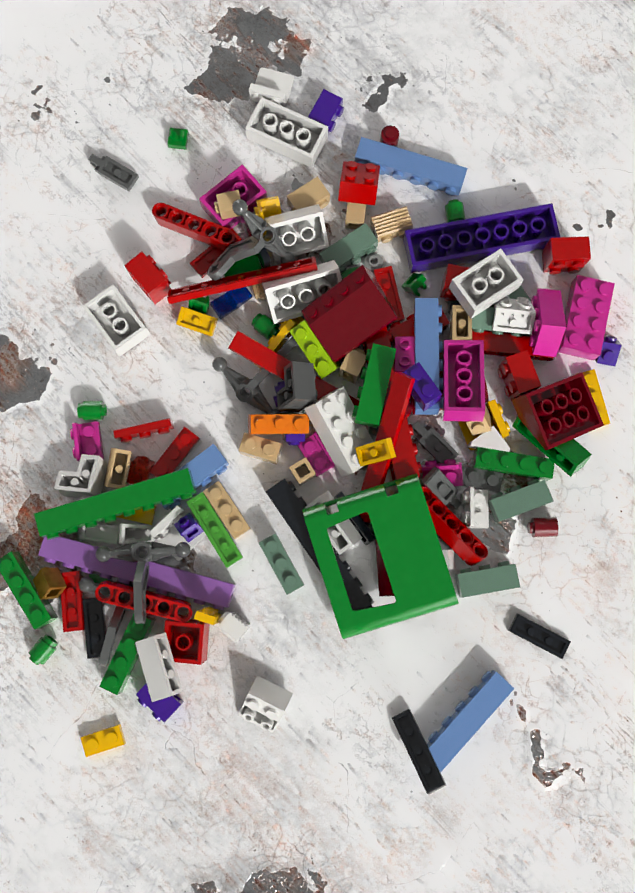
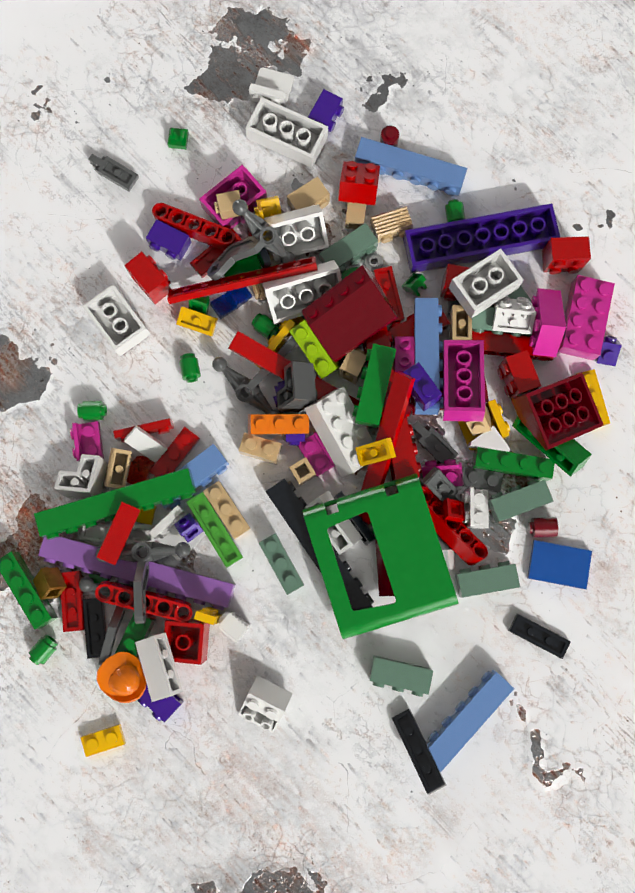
(118, 533): none -> red tile
(122, 677): none -> orange hat
(145, 443): none -> white tile
(168, 240): none -> dark purple brick
(189, 367): none -> green brick
(400, 676): none -> sand green brick
(453, 510): none -> red plate
(559, 564): none -> blue tile

